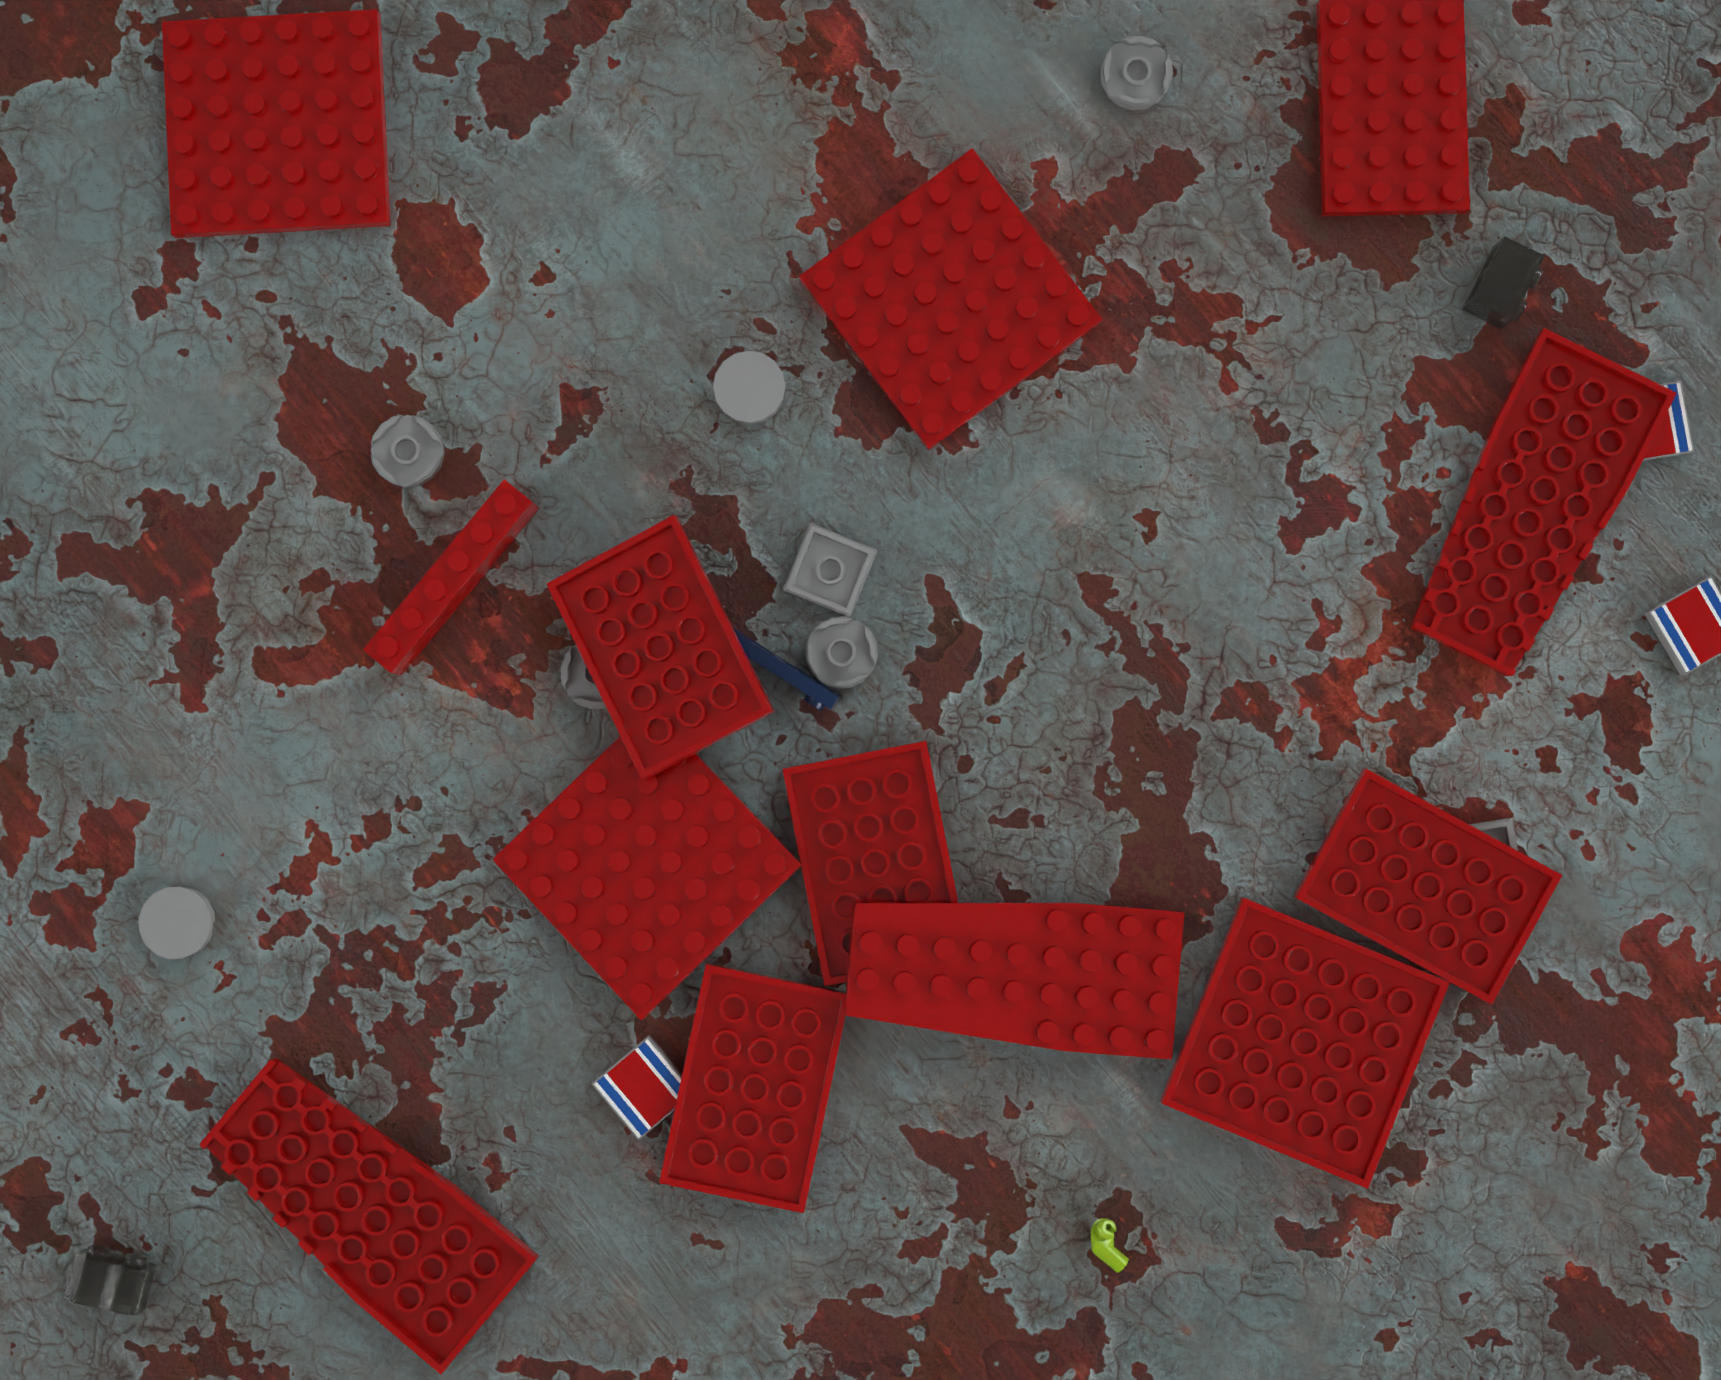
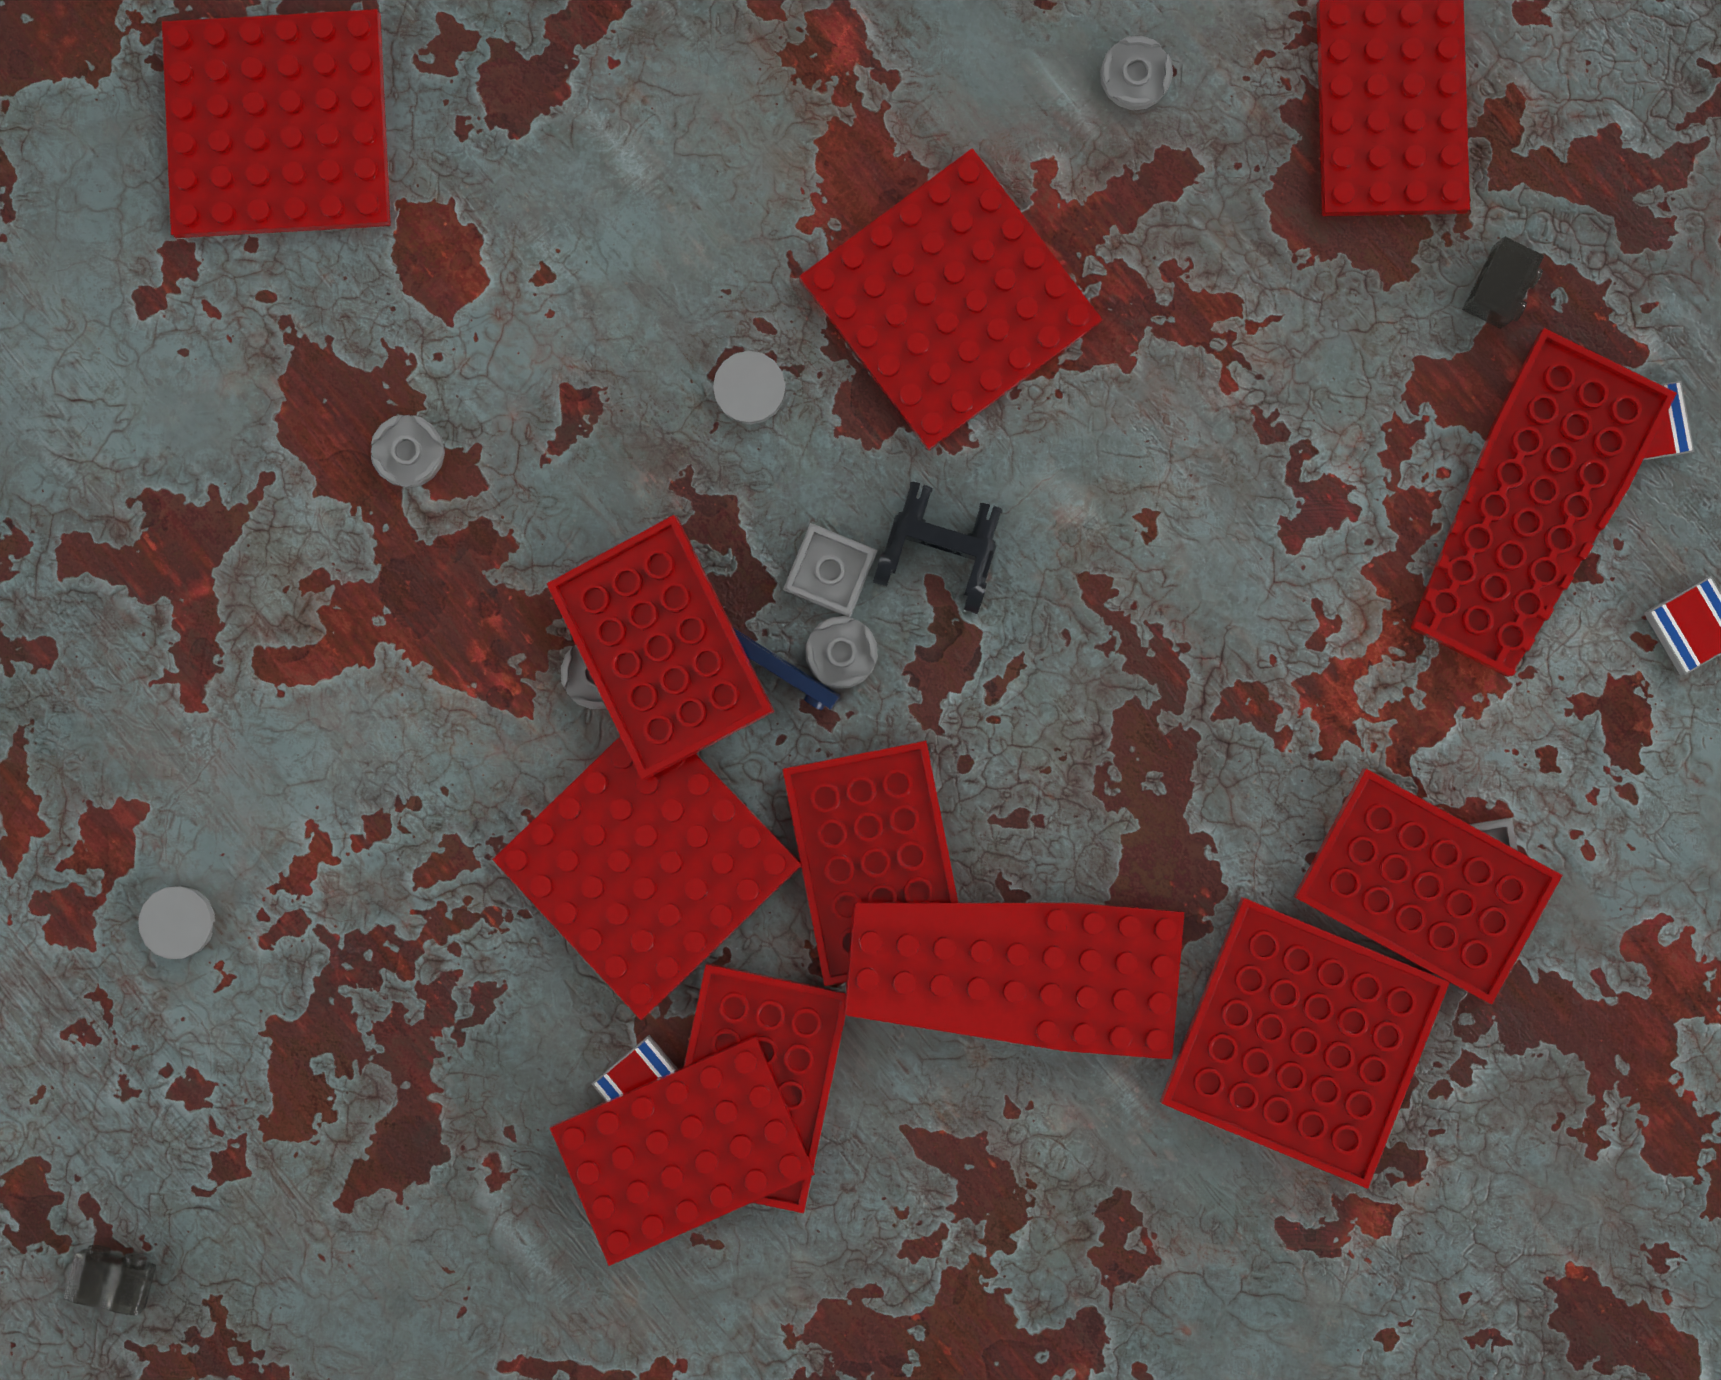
(370, 1213): red wing -> none
(451, 578): red brick -> none
(682, 1150): none -> red plate
(974, 546): none -> black connector
(1103, 1244): lime arm -> none

